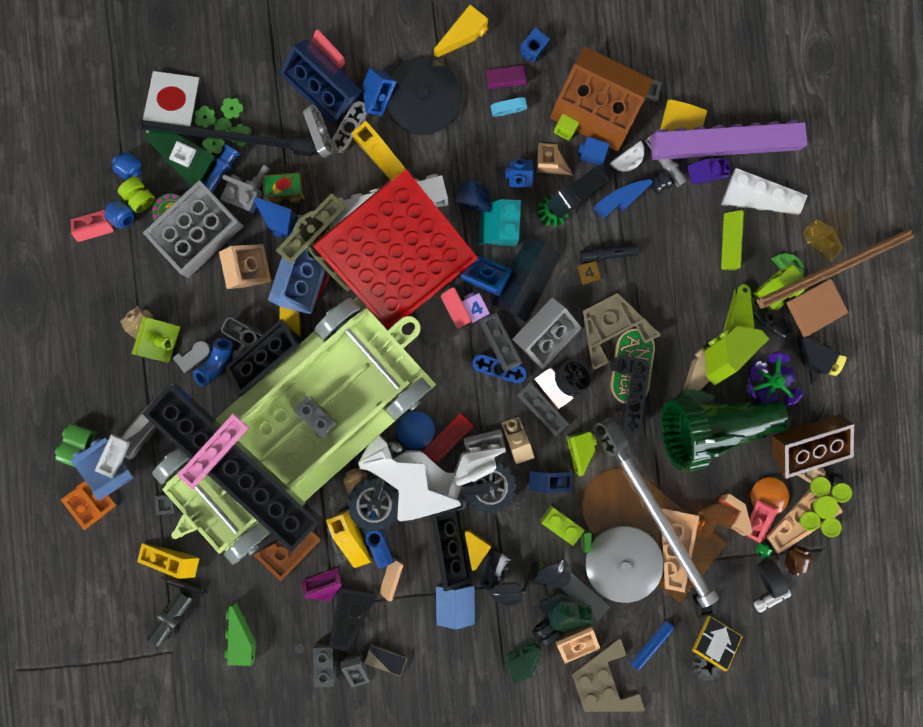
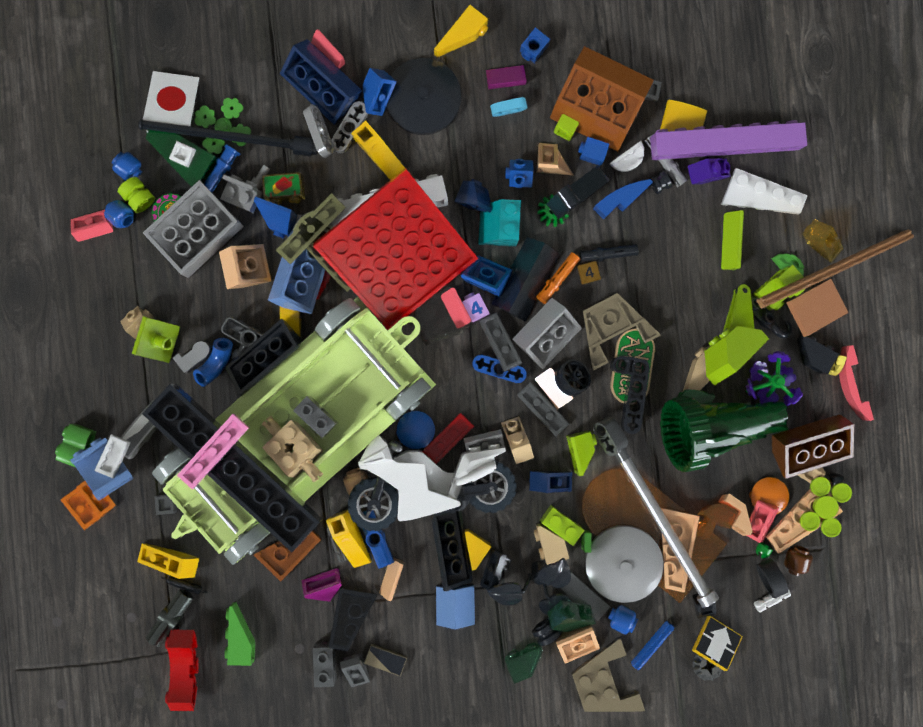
(182, 669): none -> red brick
(281, 445): none -> tan brick
(552, 545): none -> tan slope
(553, 284): none -> orange pin
(623, 619): none -> blue head
(849, 386): none -> coral slope

